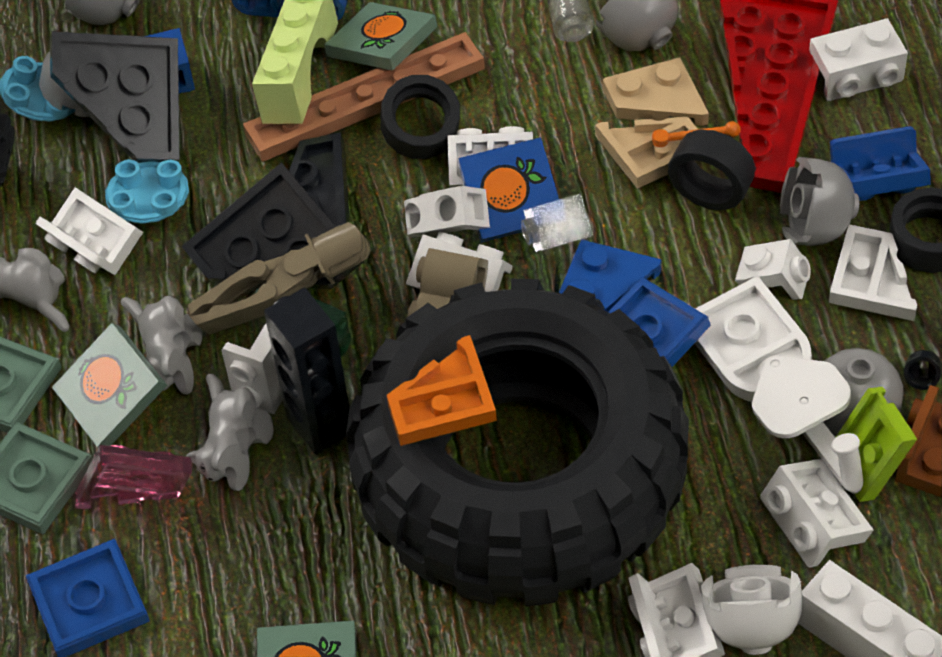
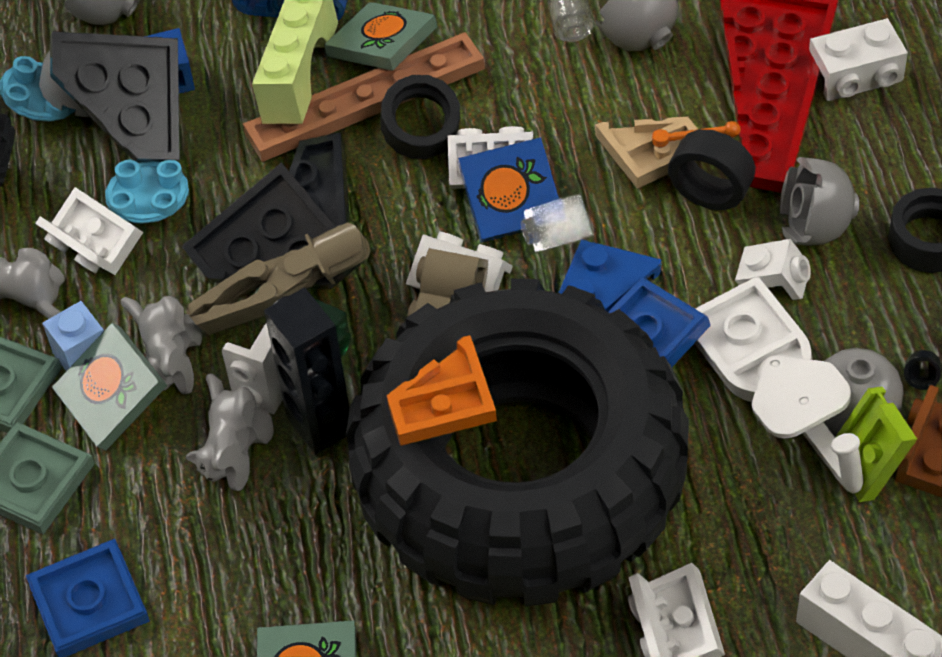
(72, 333): none -> light blue brick
(133, 476): clear pink wing -> none
(447, 211): white leg -> none
(655, 93): tan wing -> none
(753, 606): white cylinder -> none
(814, 510): white bracket -> none
(871, 275): white wing -> none
(881, 162): blue bracket -> none

